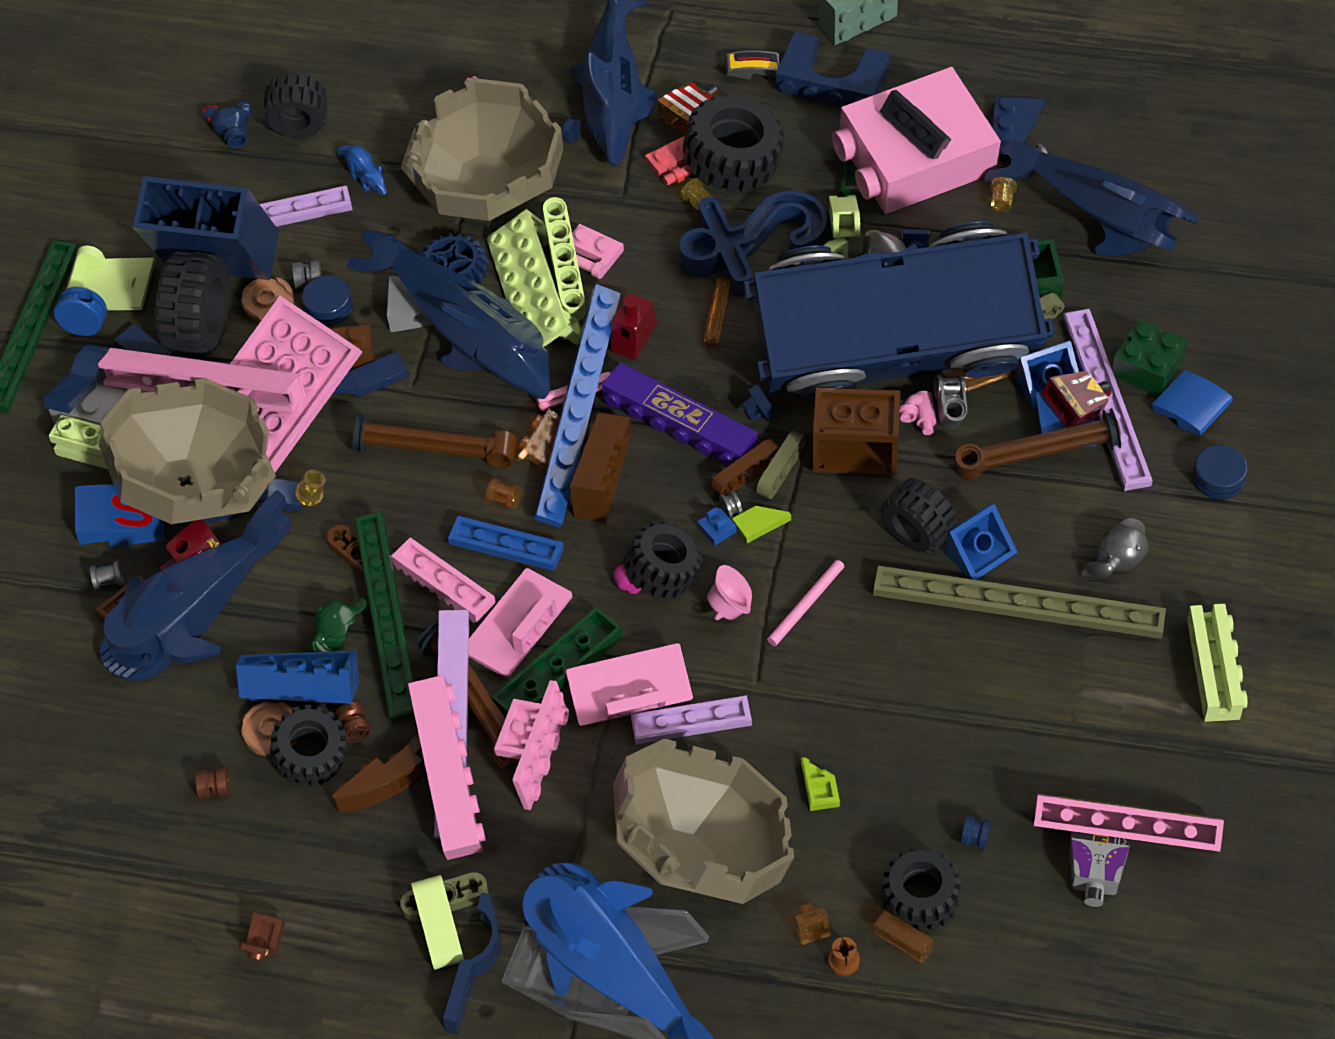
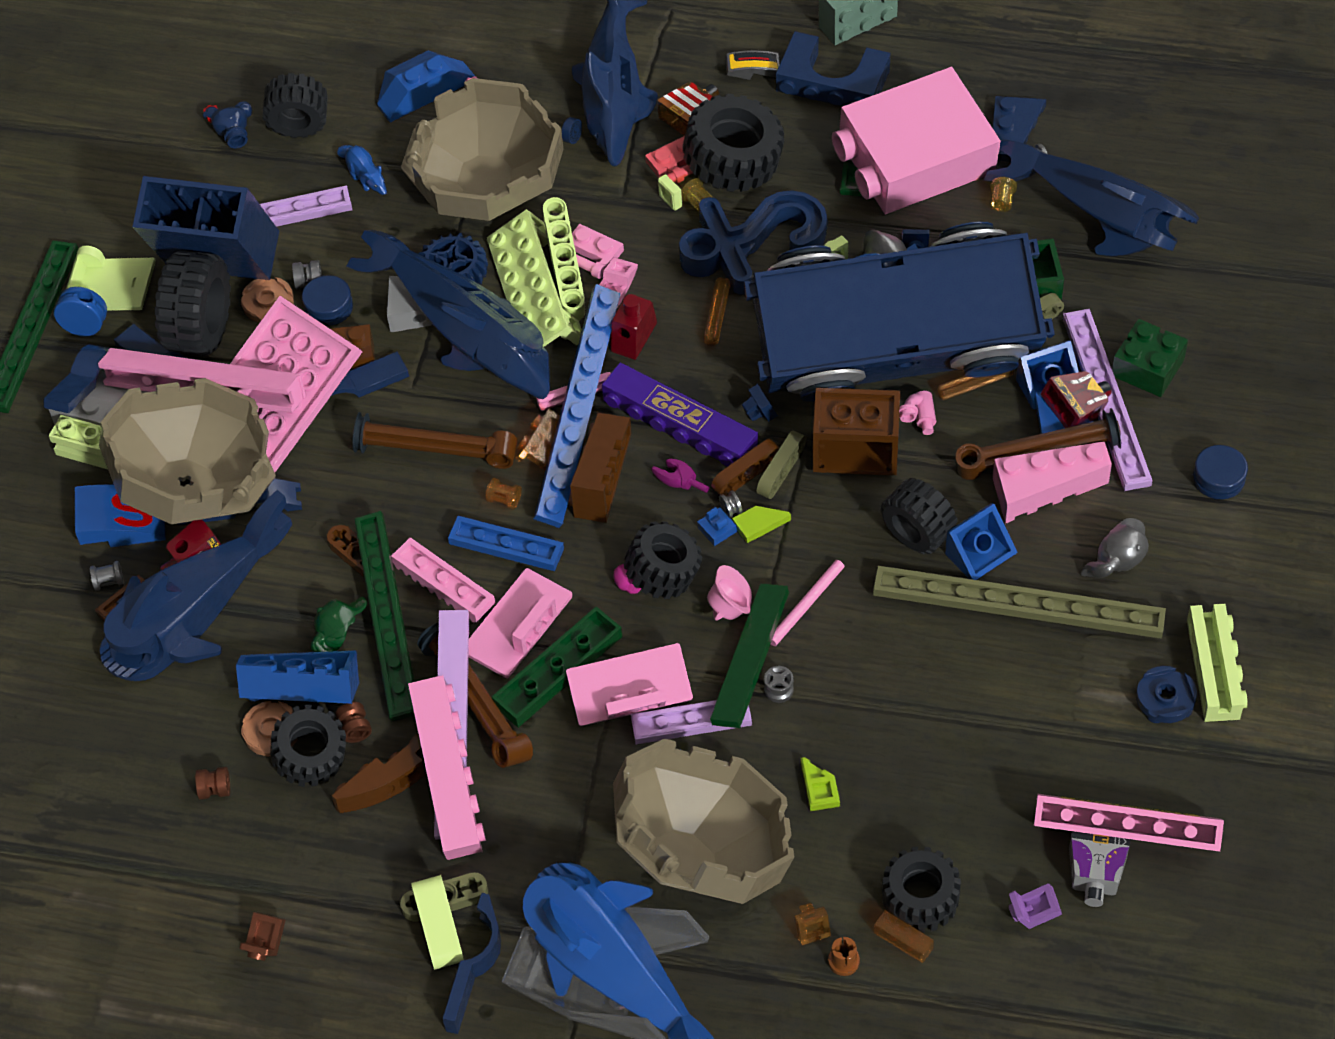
(311, 488): clear yellow bush -> none
(419, 82): none -> blue wedge
(531, 736): bright pink bracket -> none
(619, 276): none -> bright pink slope
(670, 192): none -> yellowish green tile
(683, 477): none -> magenta hand
(749, 656): none -> dark green tile
(781, 677): none -> flat silver wheel
(844, 216): yellowish green piece -> none
(915, 124): black plate -> none
(950, 394): flat silver piece -> none
(976, 832): dark blue wheel -> none
(1035, 906): none -> medium lavender bracket
(1048, 477): none -> bright pink wedge
(1166, 710): none -> dark blue plate
(1192, 402): blue slope -> none

